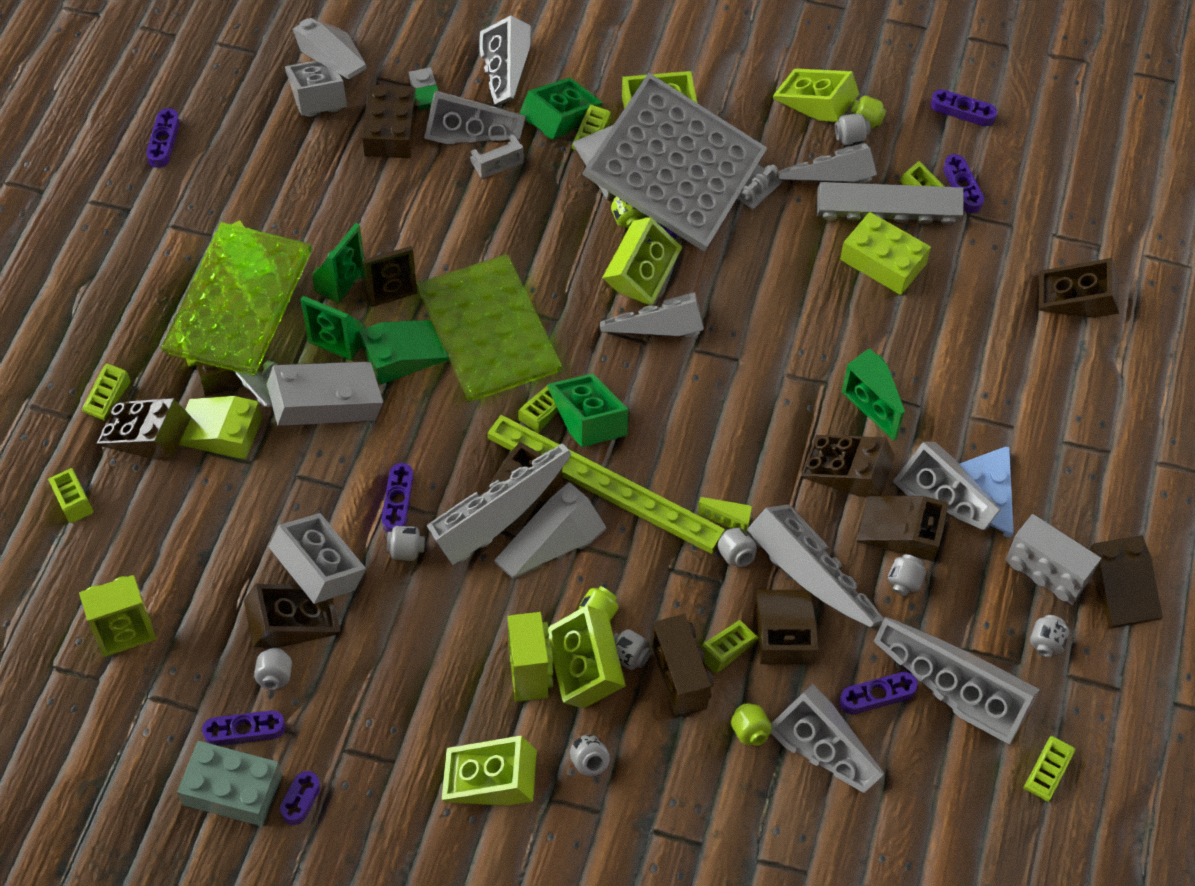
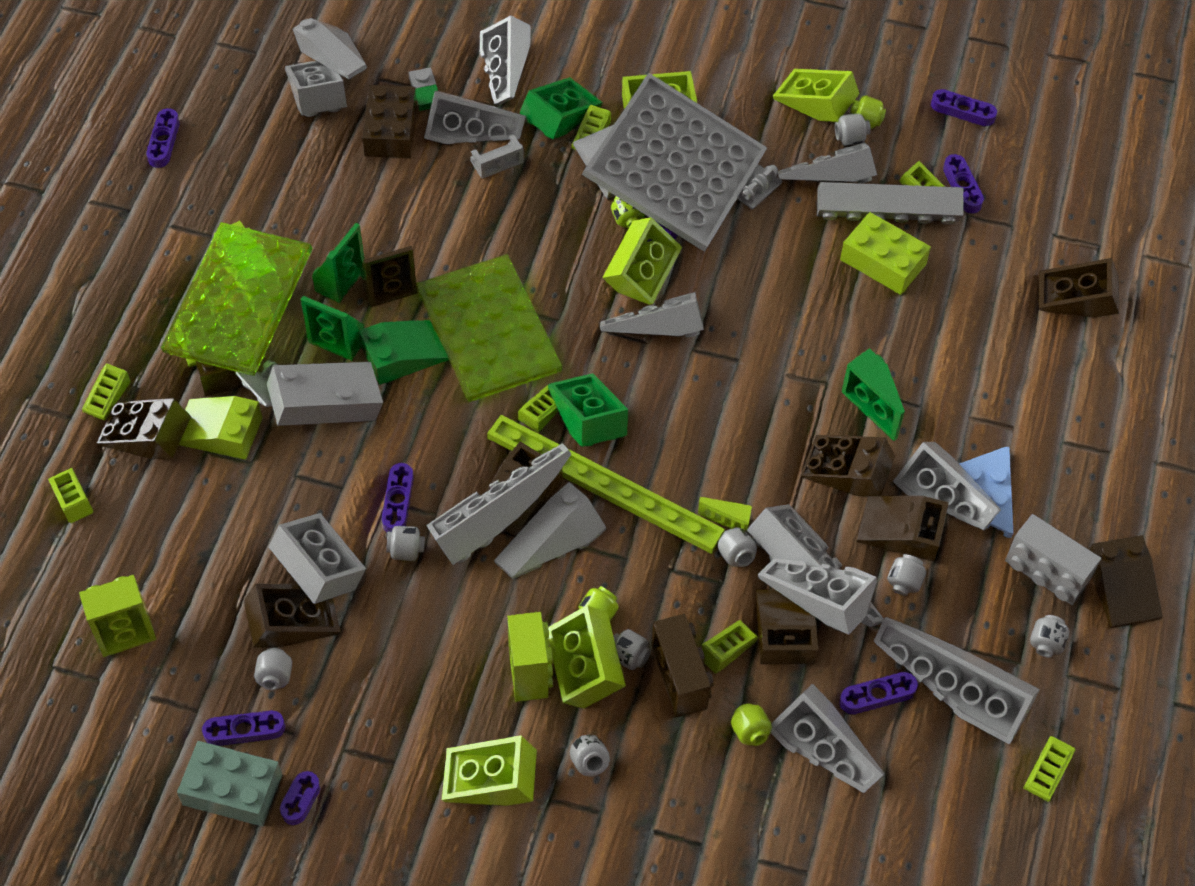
(829, 594): none -> light grey wedge

